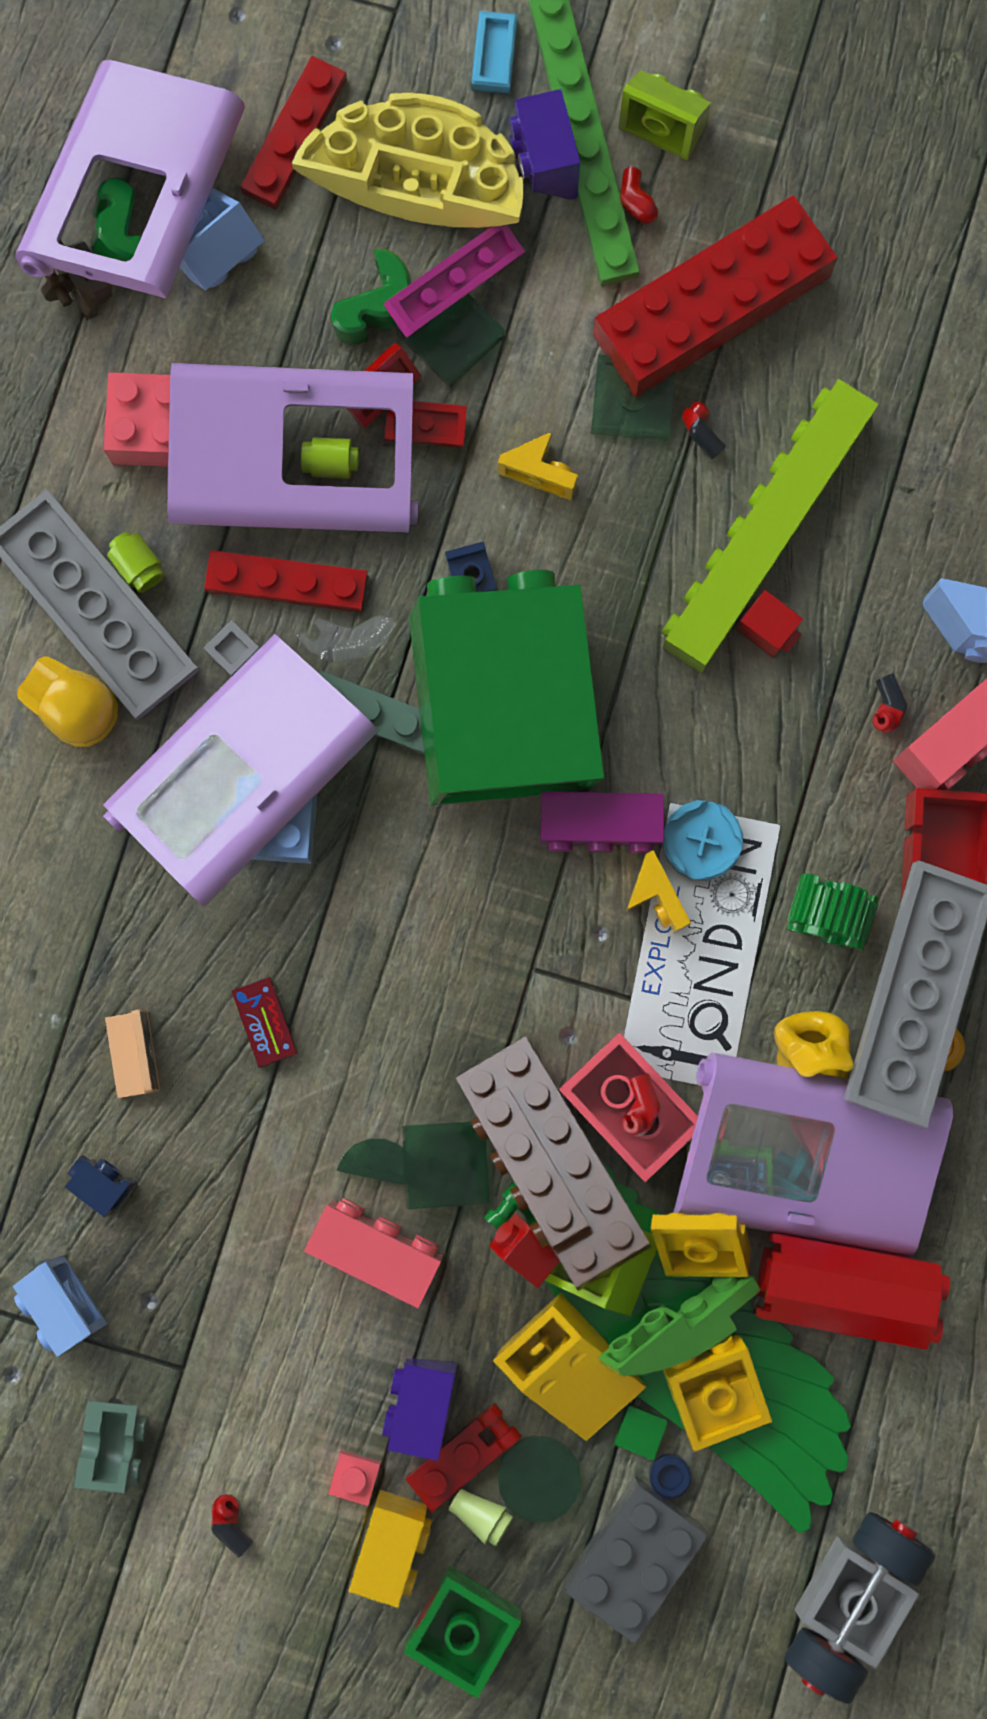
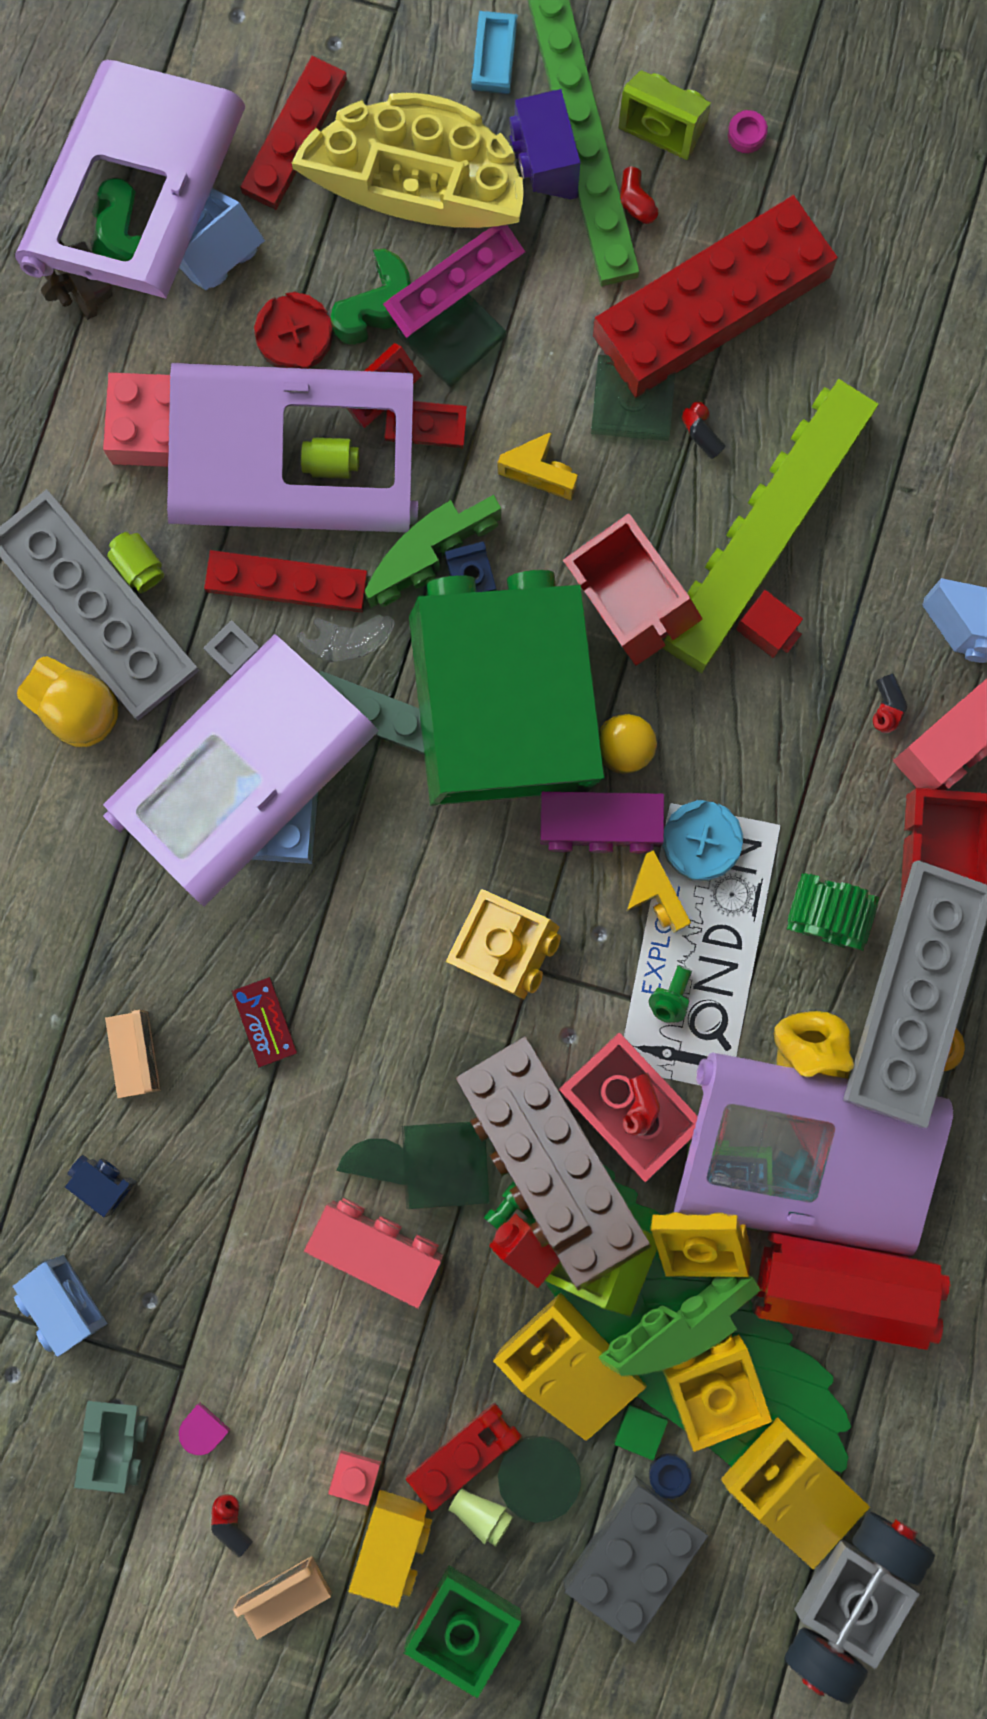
(201, 1431): none -> dark pink tile
(283, 1598): none -> light nougat panel
(293, 331): none -> red tile
(414, 554): none -> bright green slope
(421, 1408): dark purple slope -> none
(504, 944): none -> yellow plate
(627, 743): none -> yellow helmet
(632, 589): none -> piece
(670, 1004): none -> green plate
(747, 131): none -> dark pink tile
(794, 1493): none -> yellow slope

